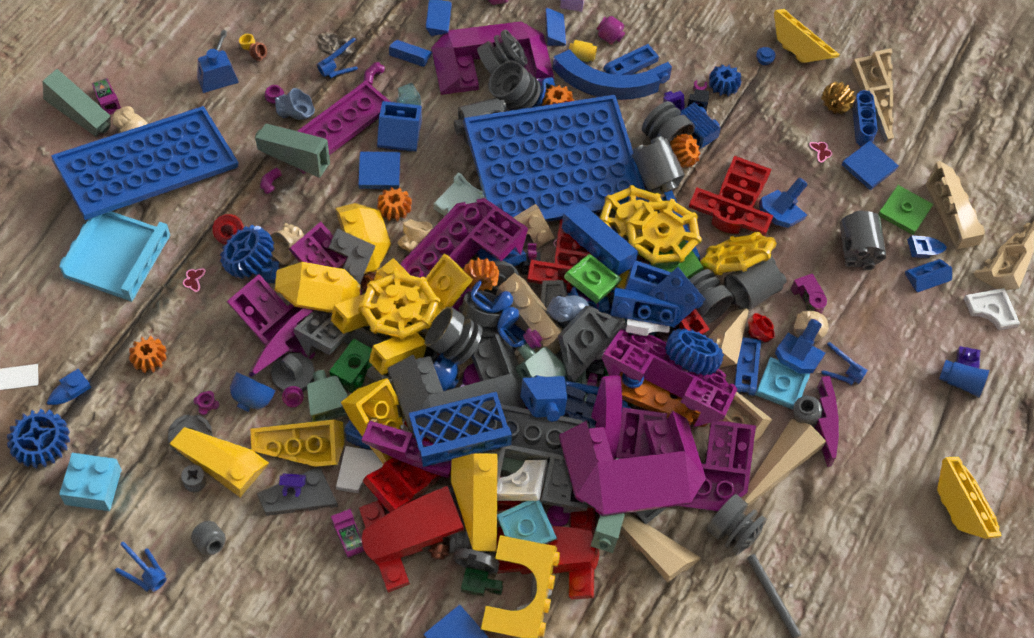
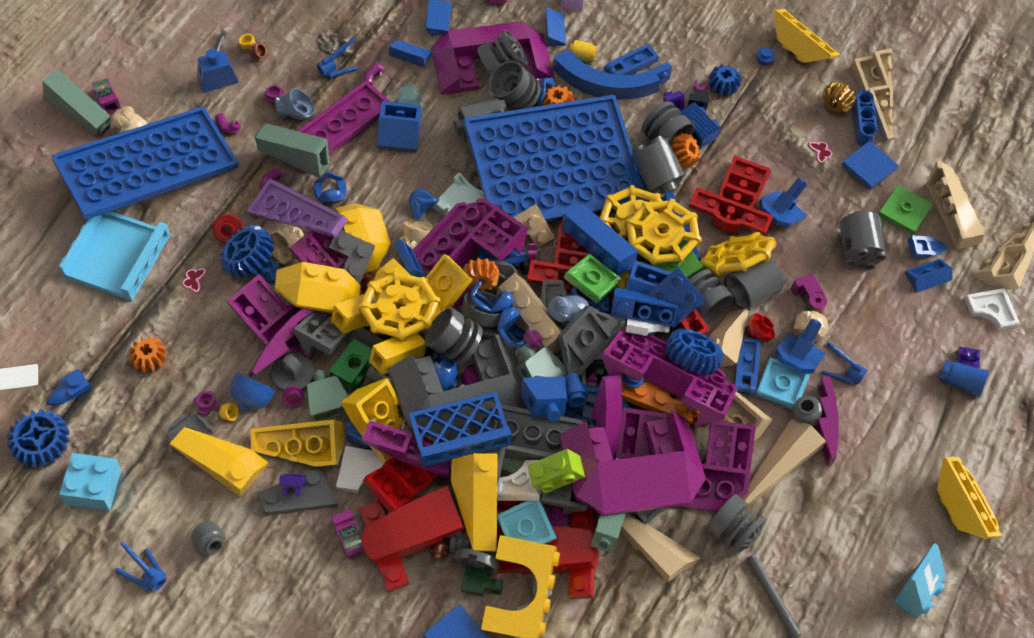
(191, 483): dark grey wheel -> none
(228, 407): none -> yellow hinge
(230, 128): none -> magenta arm
(291, 208): none -> medium lavender wing
(330, 195): none -> blue piece
(379, 170): blue tile -> none
(394, 204): orange gear -> none
(409, 259): none -> blue tile
(420, 201): none -> blue piece
(556, 471): none -> lime brick
(575, 391): none -> blue cone
(610, 30): magenta head -> none
(923, 584): none -> medium azure slope

